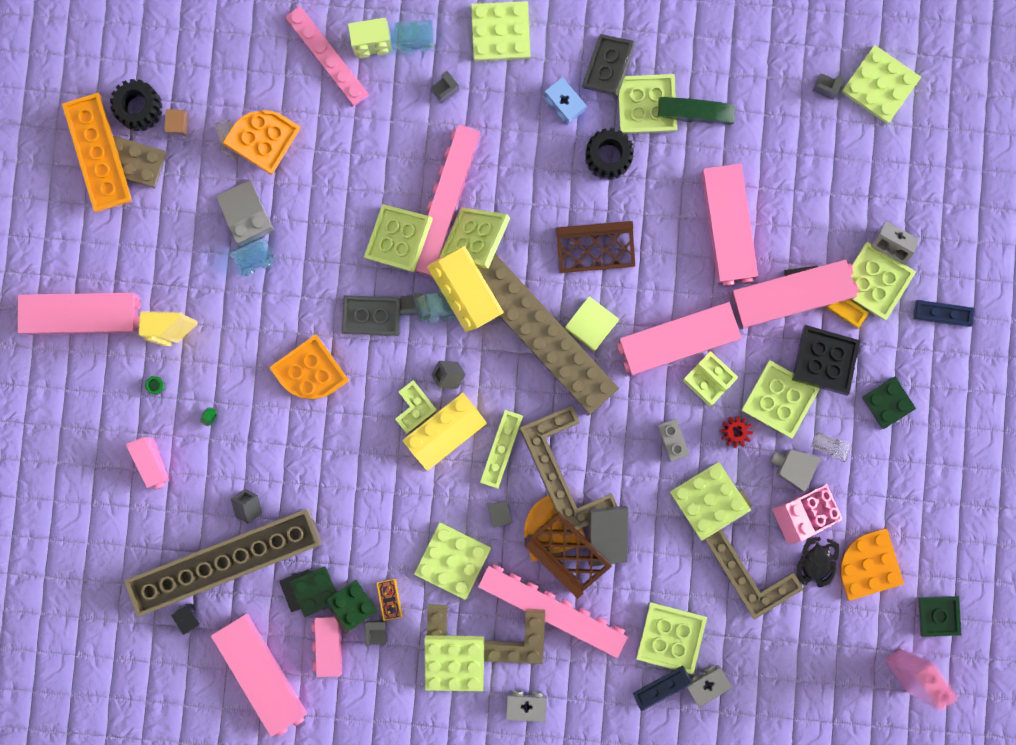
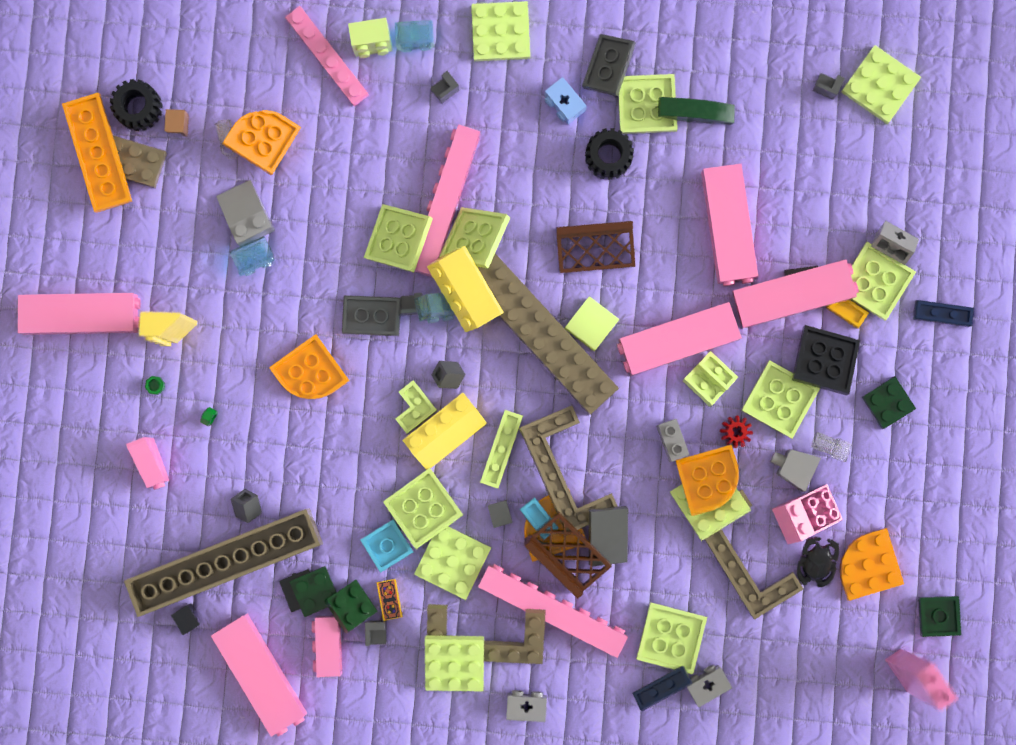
(387, 545): none -> medium azure plate
(423, 508): none -> yellowish green plate
(537, 516): none -> medium azure tile
(709, 478): none -> light orange plate

